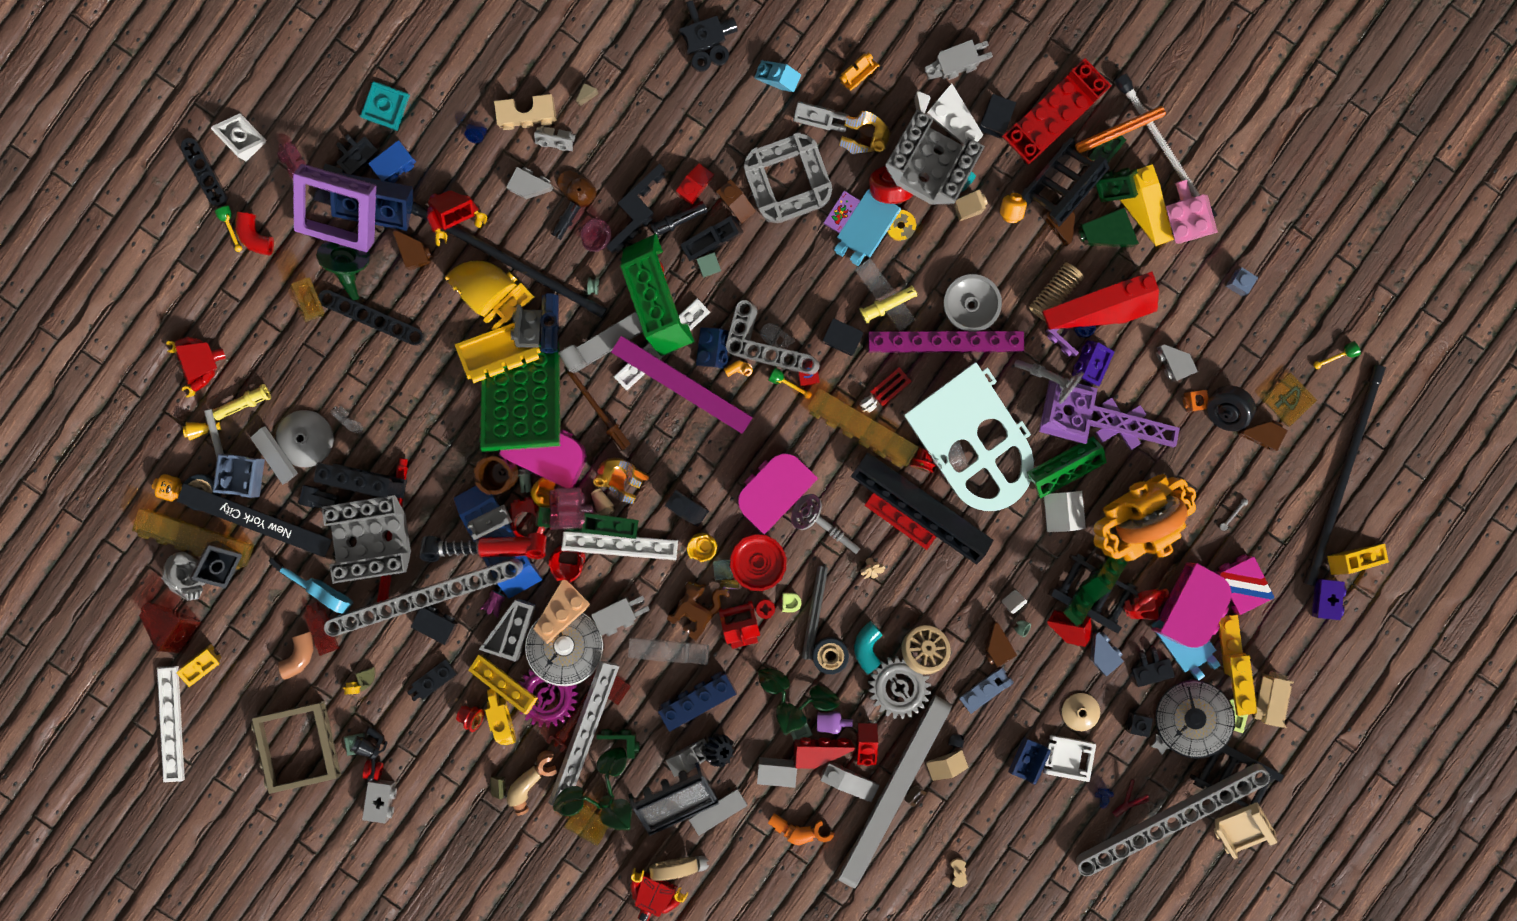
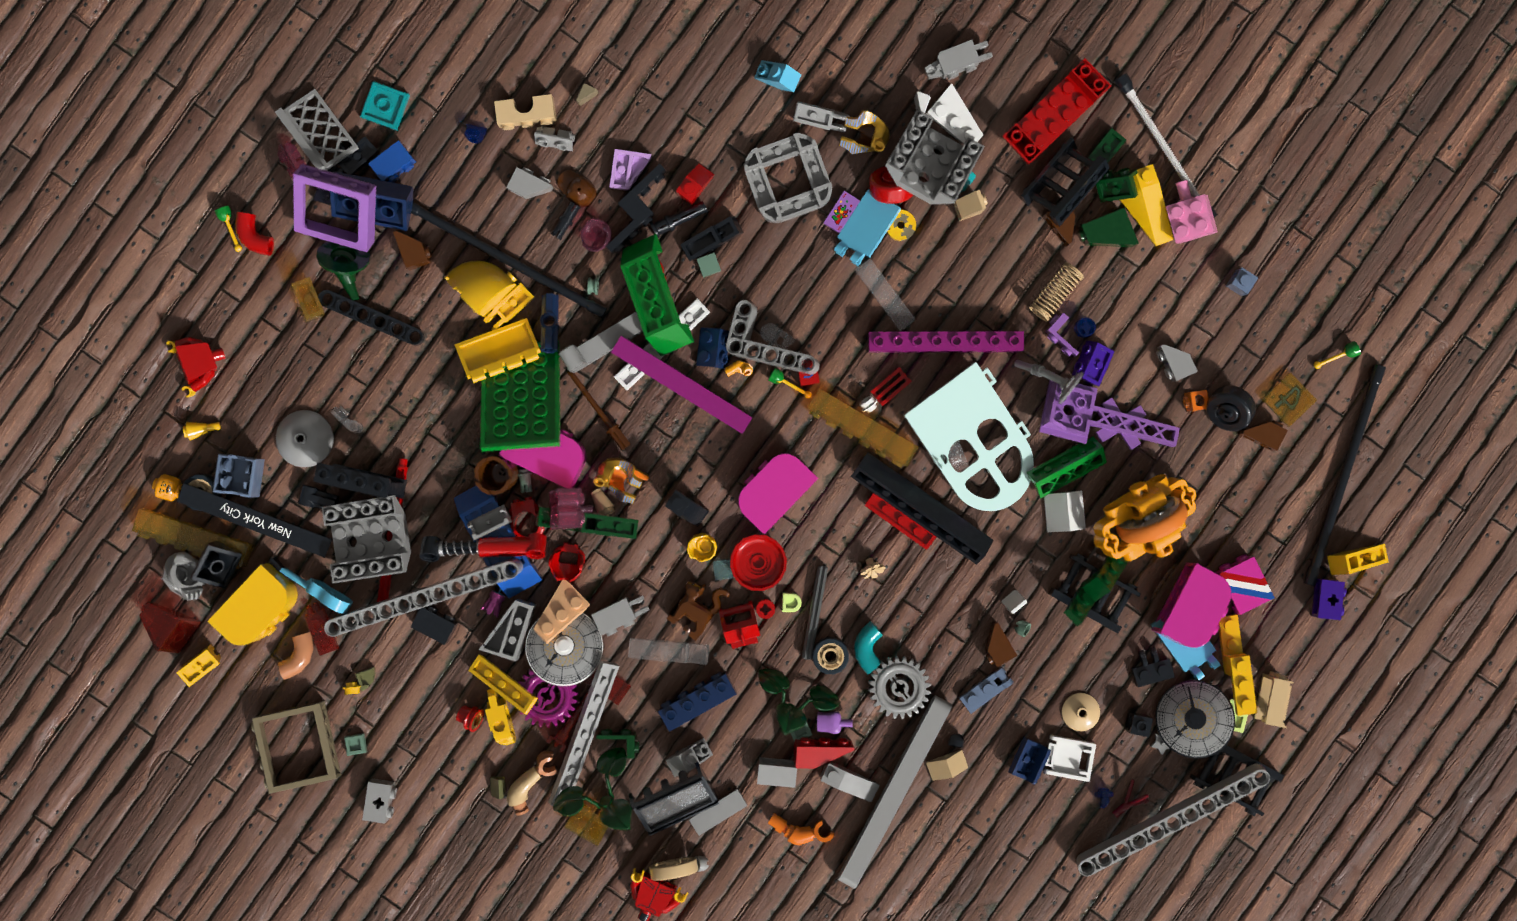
(170, 724): white tile -> none
(202, 173): black beam -> none
(213, 432): light grey bar -> none
(239, 136): white slope -> none
(249, 398): light yellow pin -> none
(256, 606): none -> yellow brick
(274, 455): light grey tile -> none
(301, 136): none -> light grey fence
(365, 748): black piece -> none
(378, 770): red wheel -> none
(433, 680): black hinge -> none
(450, 209): red torso -> none
(527, 328): dark grey bracket -> none
(540, 492): yellow hair -> none
(619, 546): white tile -> none
(627, 168): none -> lavender wing
(706, 35): black piece -> none
(719, 750): black gear -> none
(729, 584): clear yellow tile -> none
(735, 201): reddish brown slope -> none
(813, 515): light grey dish -> none
(842, 337): black piece -> none
(852, 77): light orange hinge -> none
(867, 744): red slope -> none
(880, 307): light yellow pin -> none
(914, 795): dark brown plate -> none
(923, 462): red piece -> none
(926, 649): tan wheel -> none
(959, 872): tan piece -> none
(979, 291): light grey dish -> none
(997, 116): black piece -> none
(1013, 208): light orange head -> none
(1068, 631): red slope -> none
(1103, 655): sand blue slope -> none
(1107, 306): red wedge -> none
(1120, 129): orange axle -> none
(1146, 604): red piece -> none
(1223, 526): light grey hinge -> none
(1244, 829): tan panel -> none

